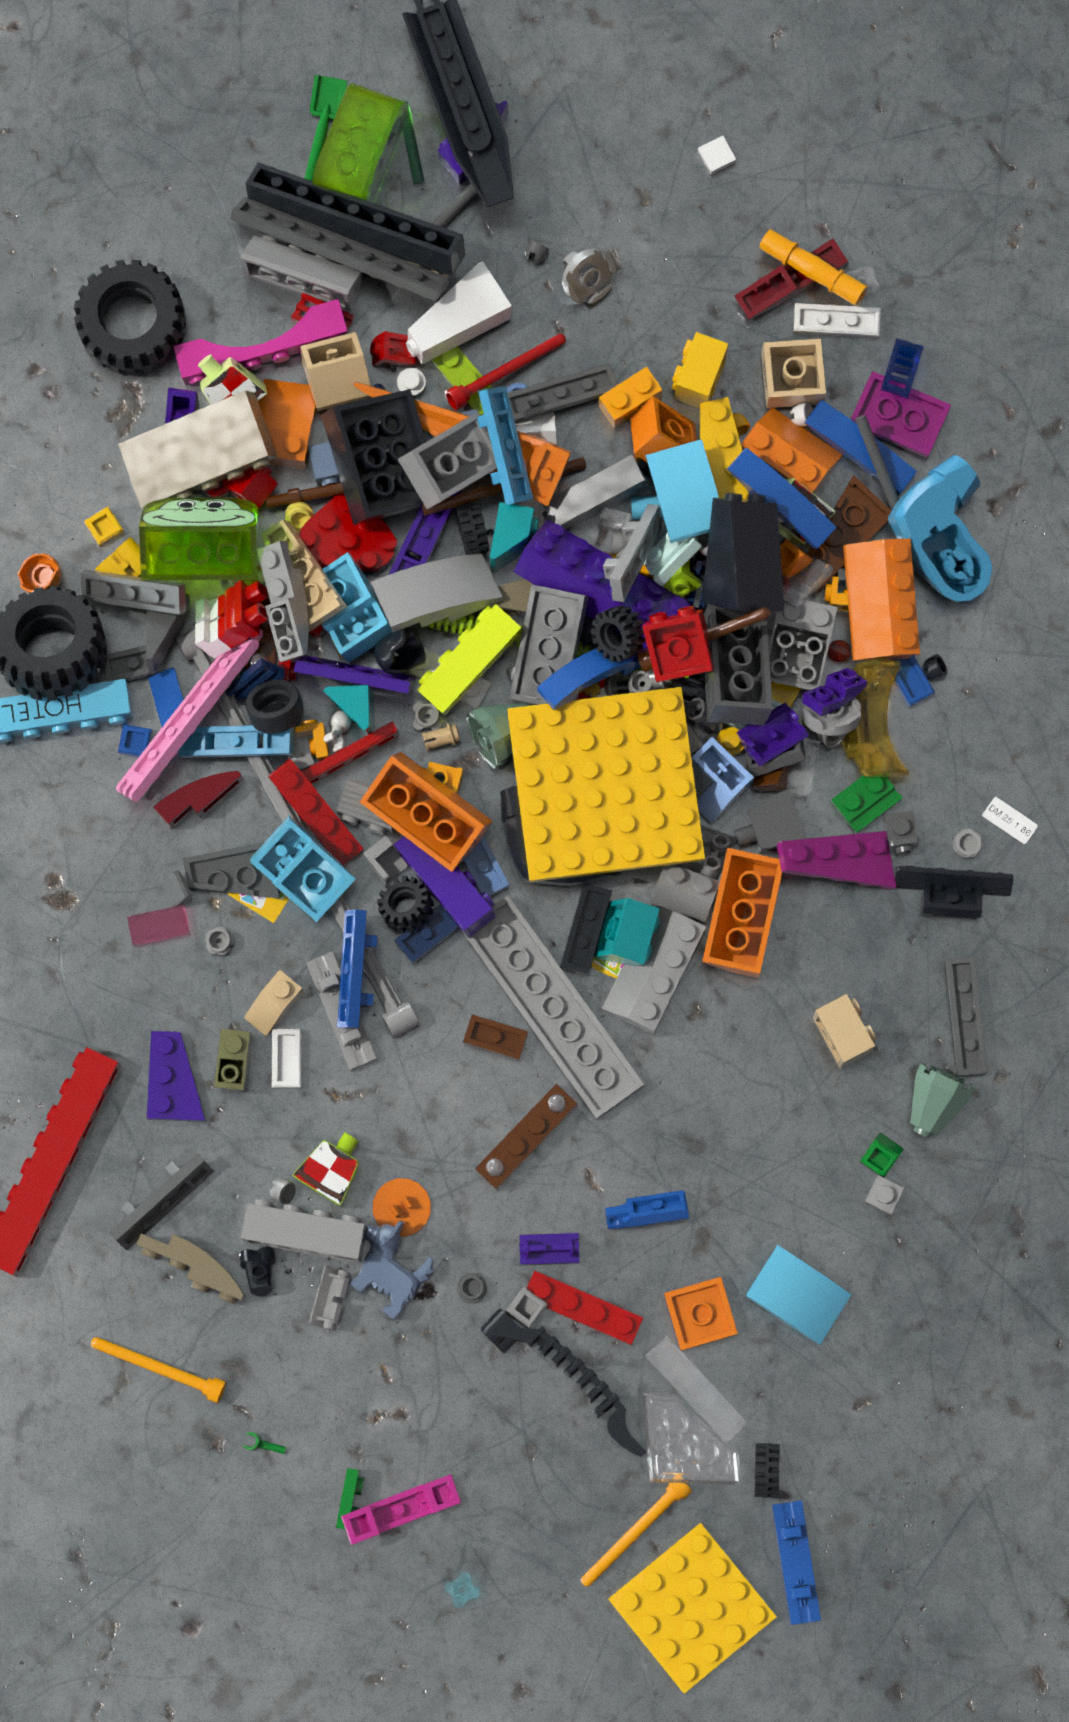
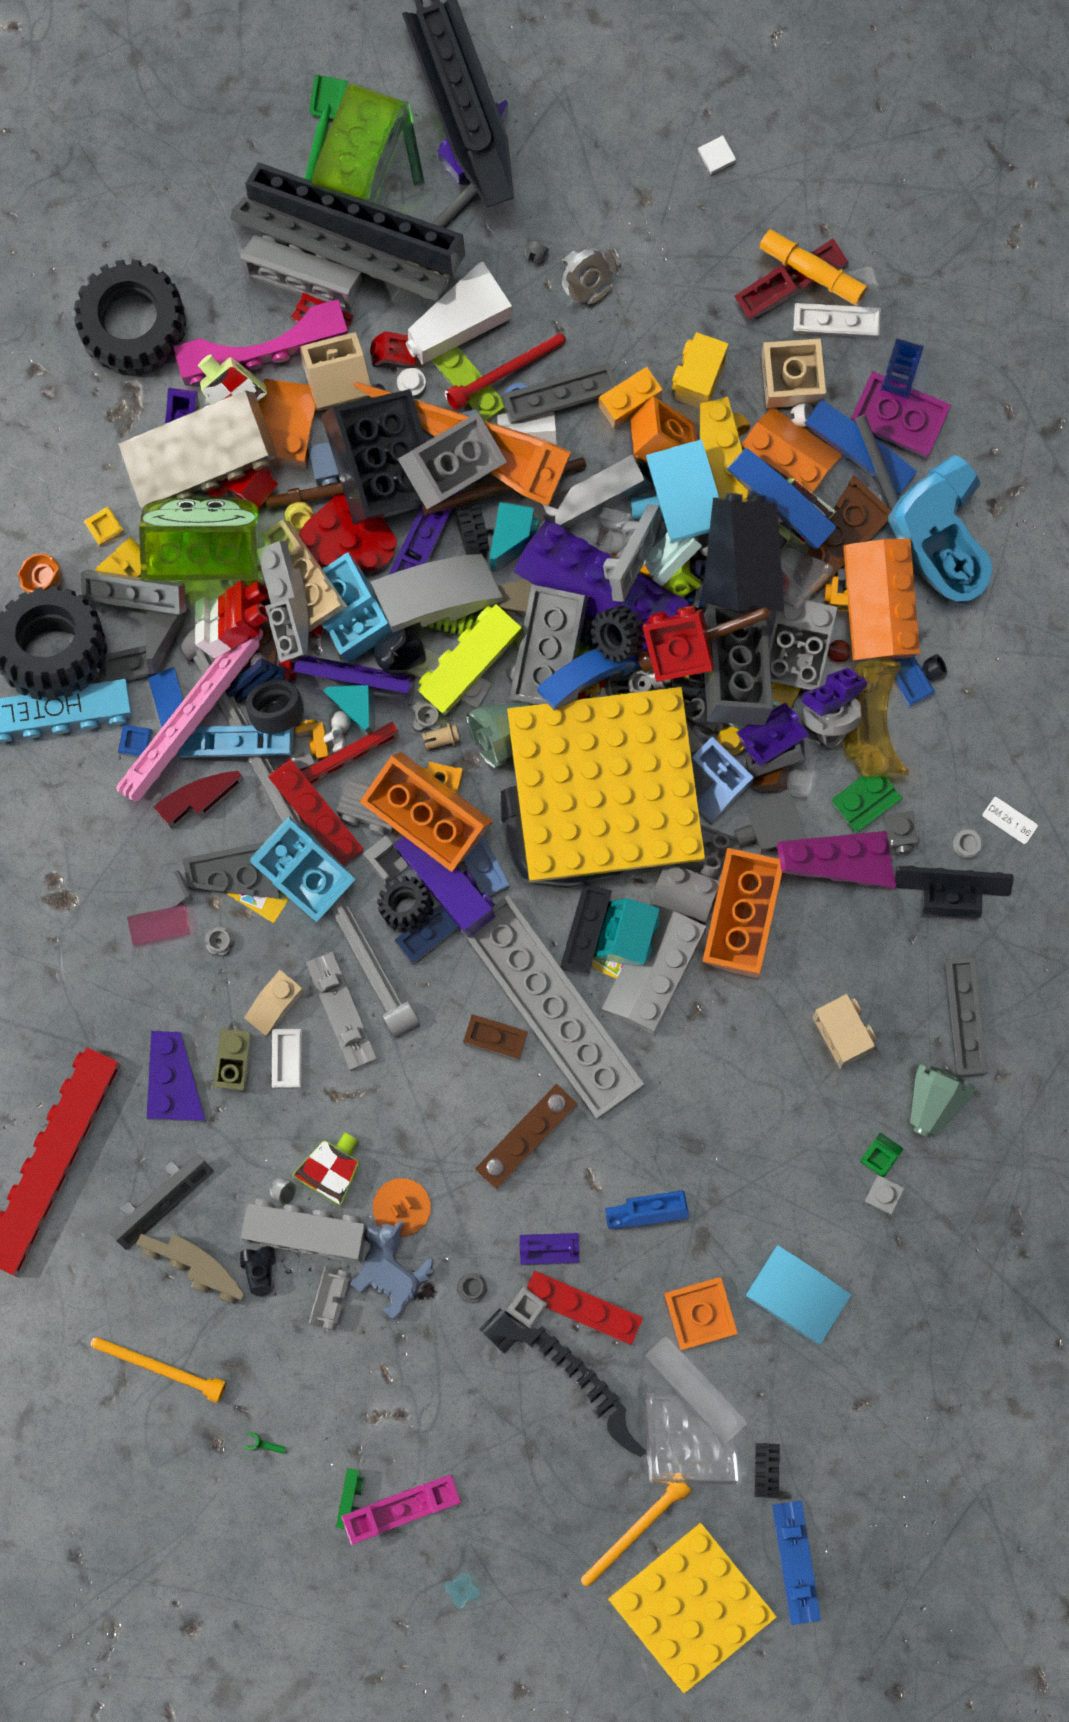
(352, 967): blue hinge -> none
(505, 445): dark azure hinge -> none
(793, 558): orange slope -> none

